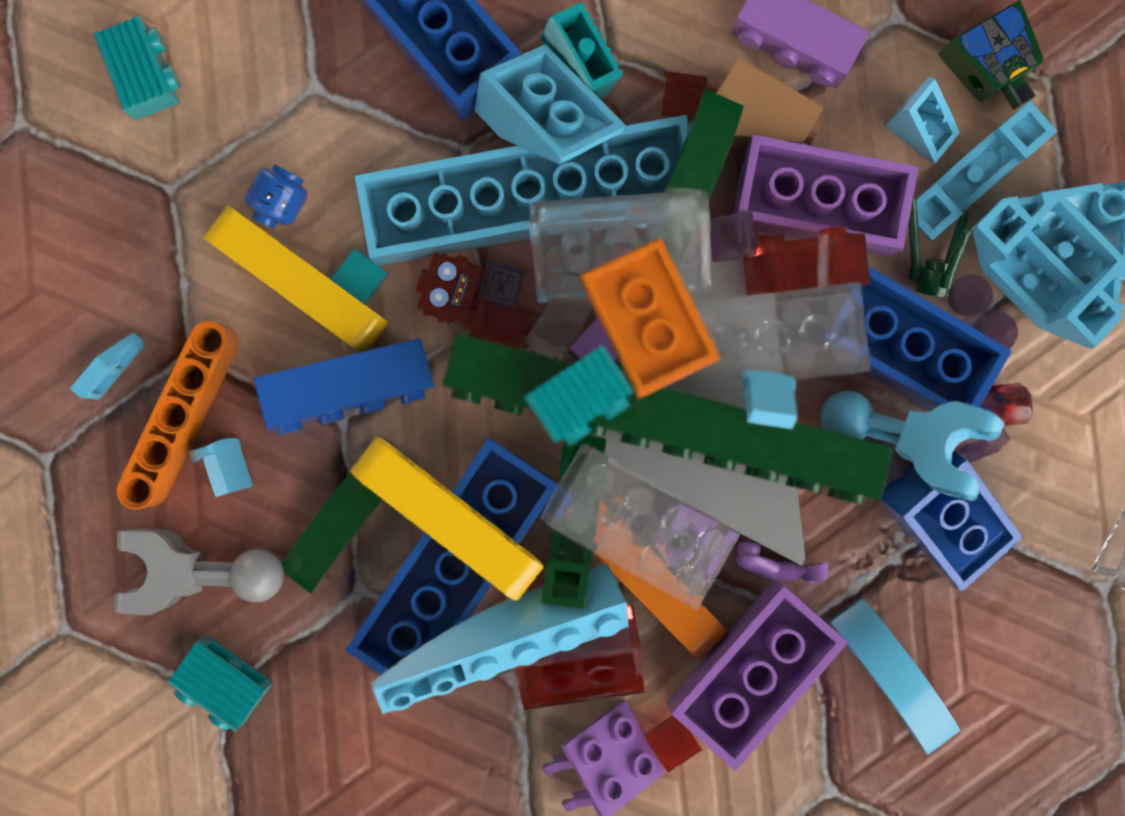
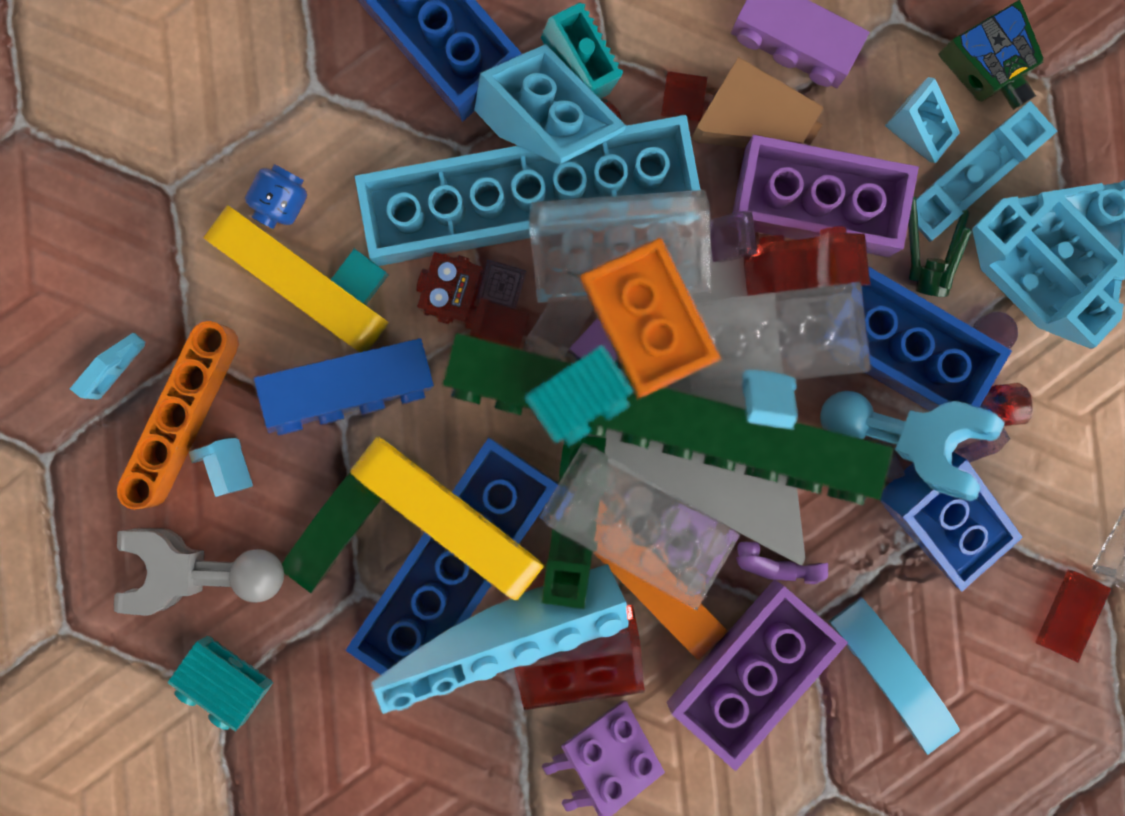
(138, 67): teal brick -> none
(672, 743): clear red tile -> none
(706, 144): dark green slope -> none
(970, 295): clear purple tile -> none
(1073, 615): none -> clear red tile

